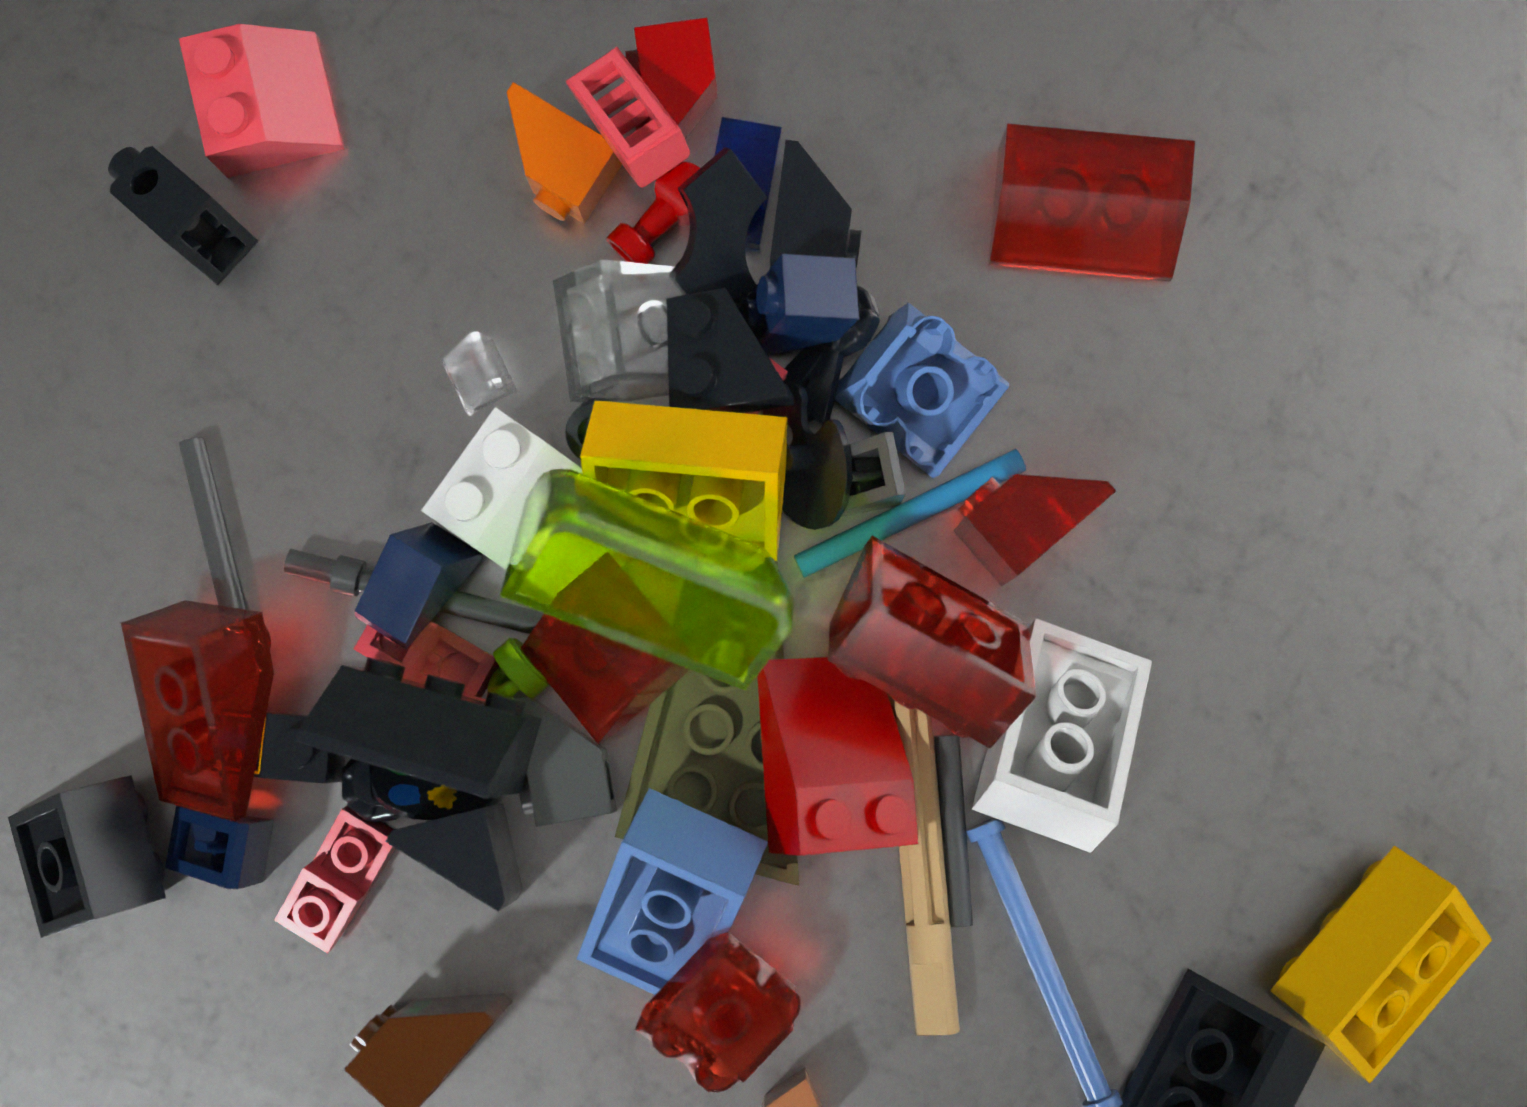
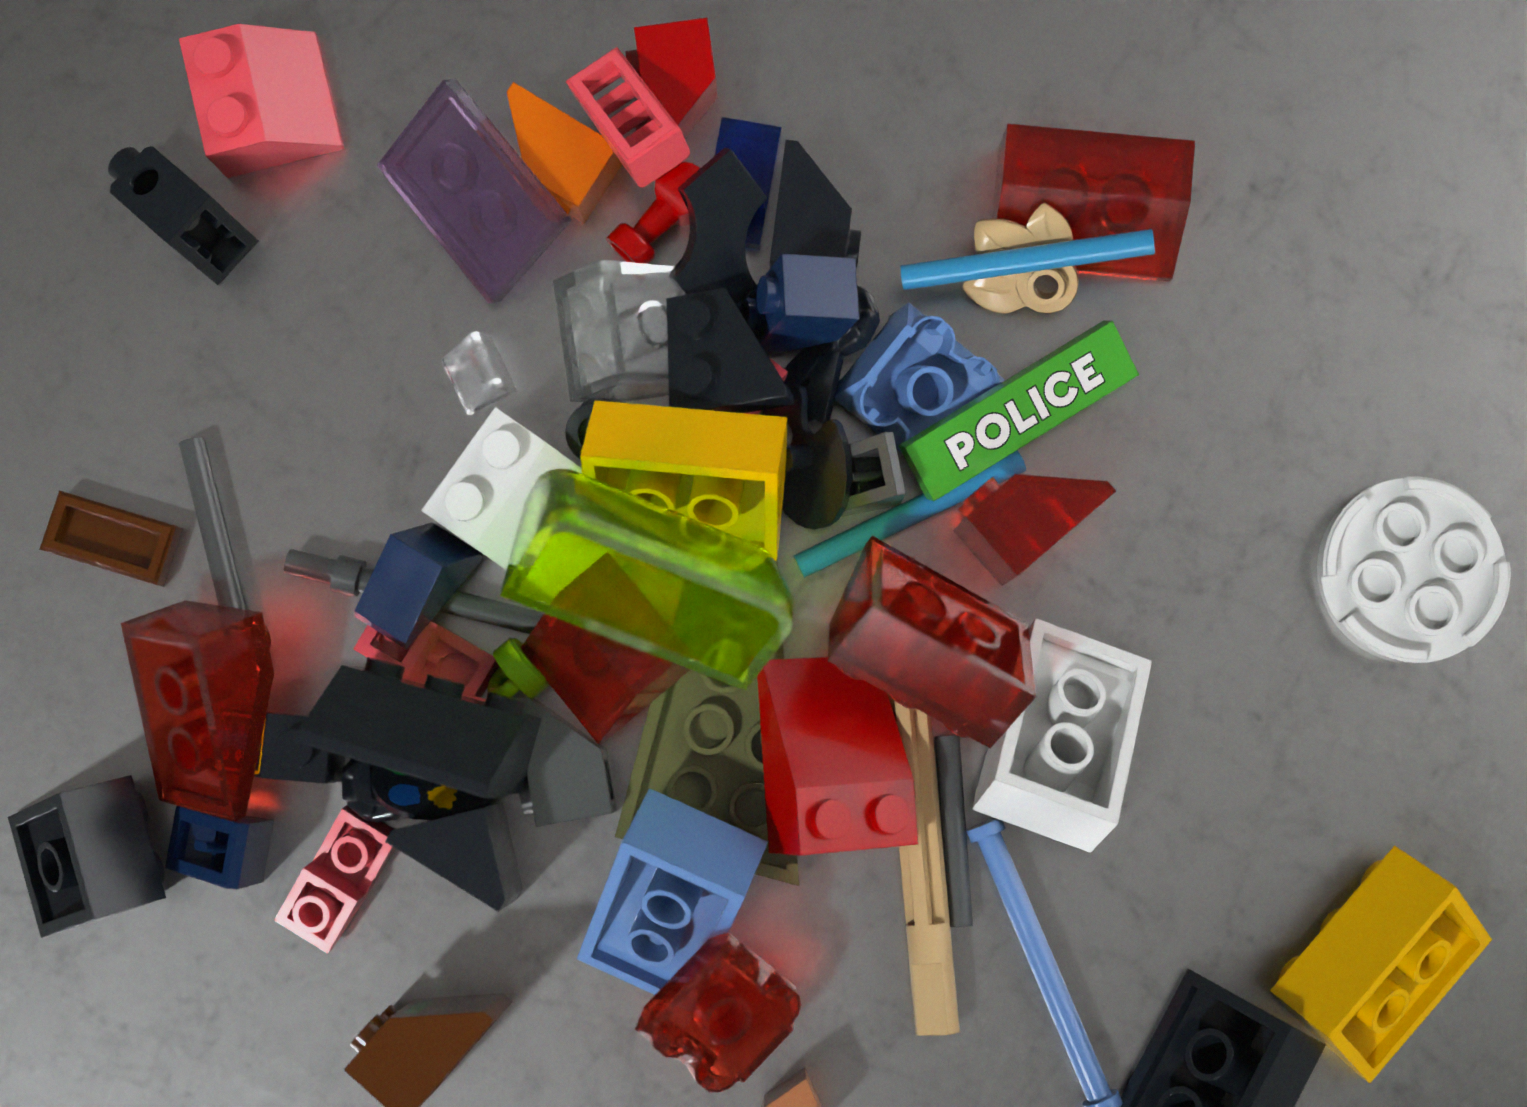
(111, 538): none -> reddish brown tile
(473, 191): none -> clear purple tile
(1016, 291): none -> tan plate
(1018, 410): none -> bright green tile
(1028, 259): none -> dark azure bar
(1413, 570): none -> white tile

